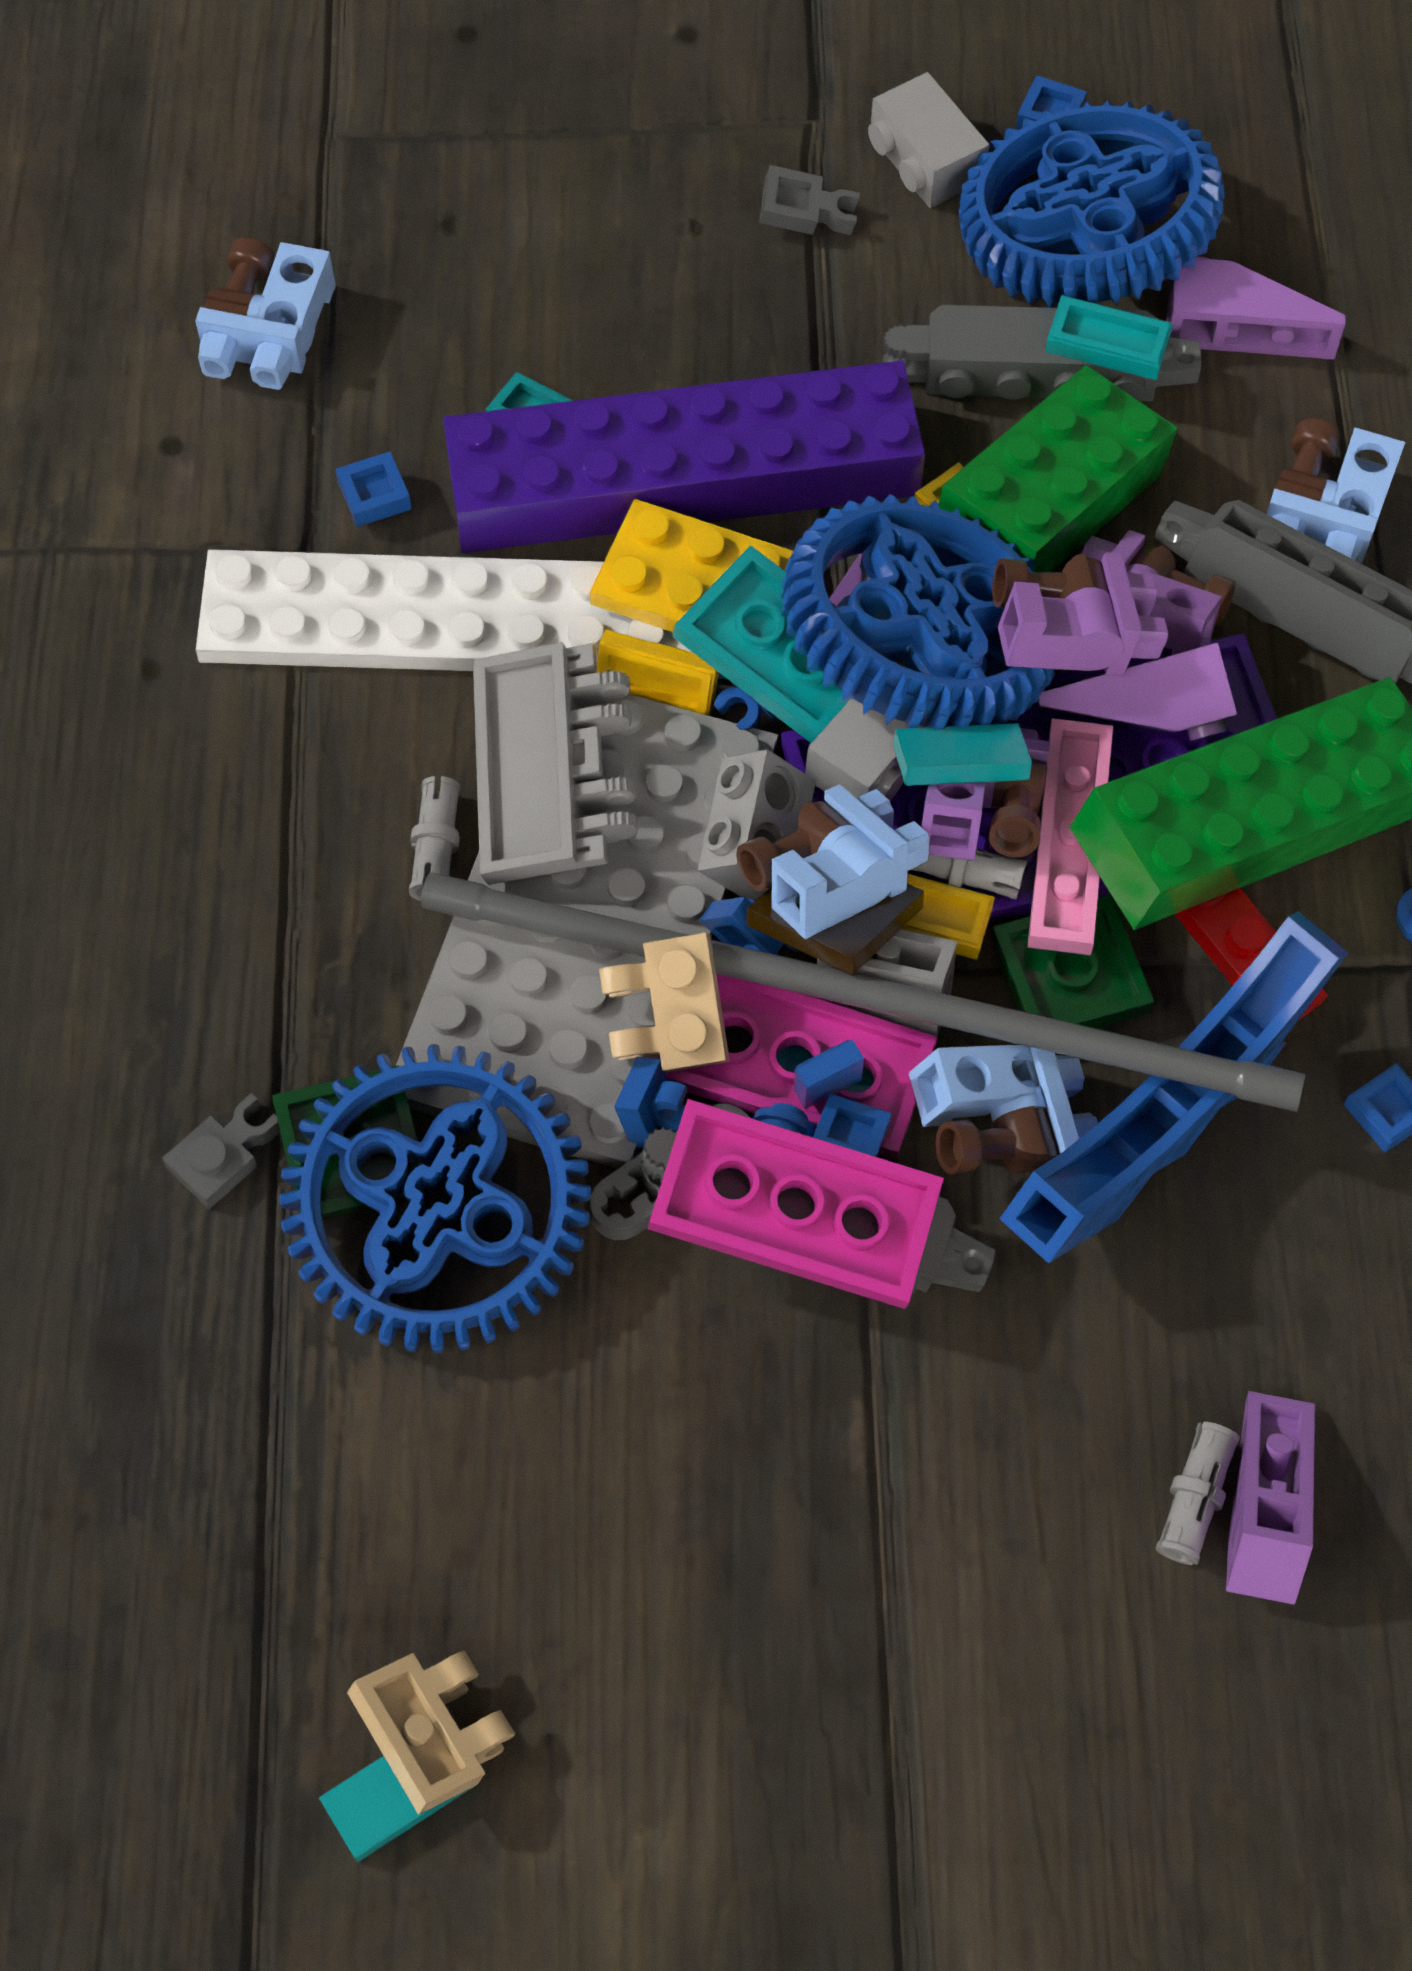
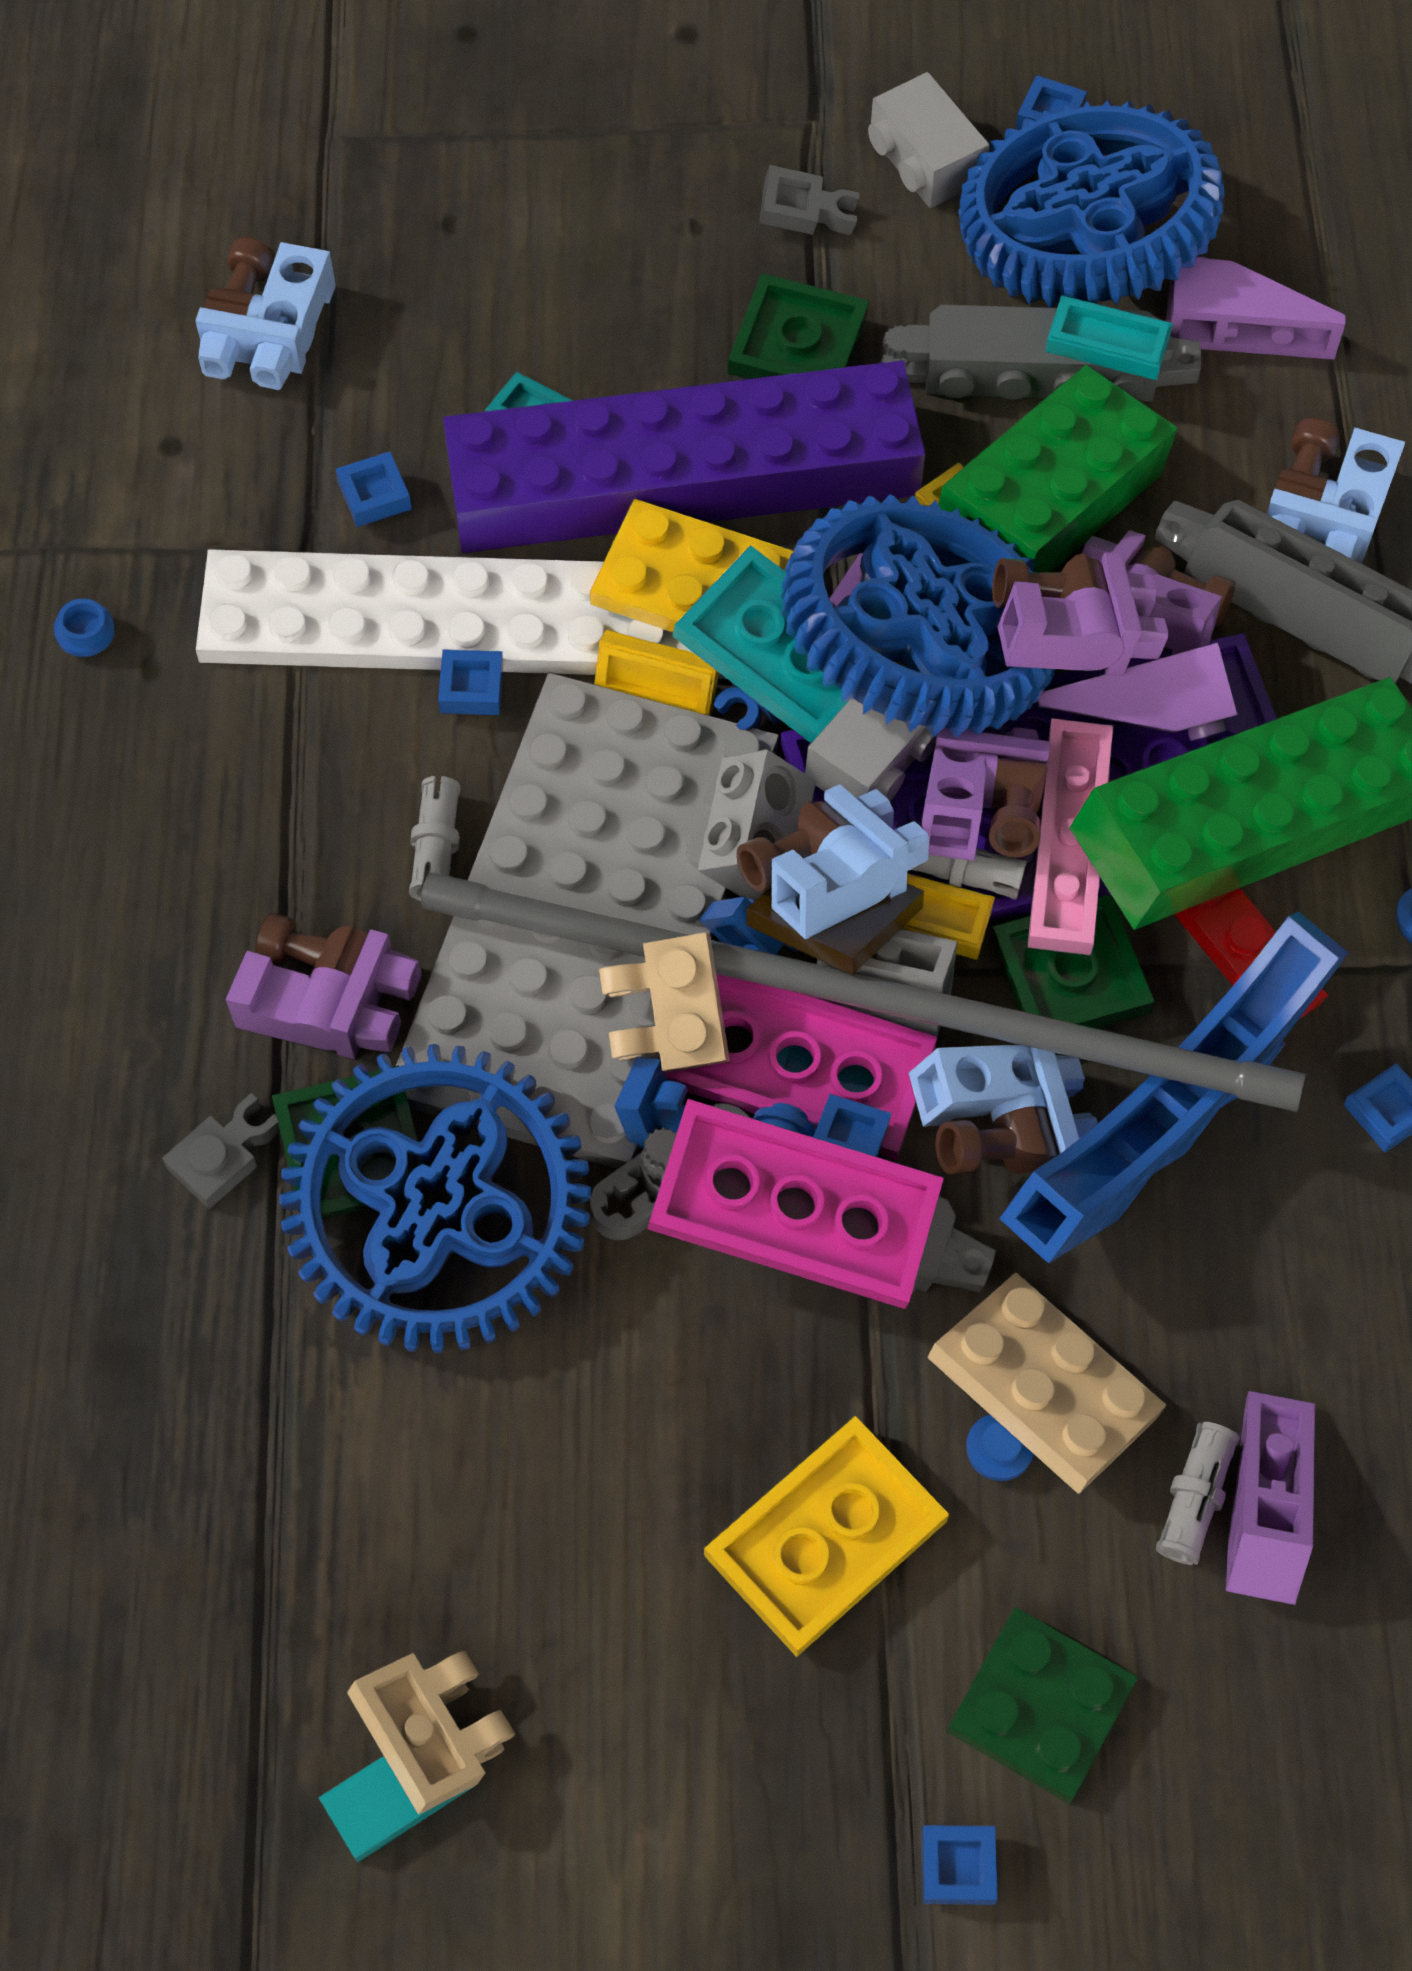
(84, 628): none -> blue plate
(339, 999): none -> medium lavender hips
(470, 682): none -> blue plate
(534, 751): light grey hinge -> none
(796, 330): none -> dark green plate
(826, 1535): none -> yellow plate
(828, 1073): blue tile -> none
(959, 1865): none -> blue plate
(962, 754): teal tile -> none
(996, 1451): none -> blue plate
(1042, 1705): none -> dark green plate
(1046, 1382): none -> tan plate

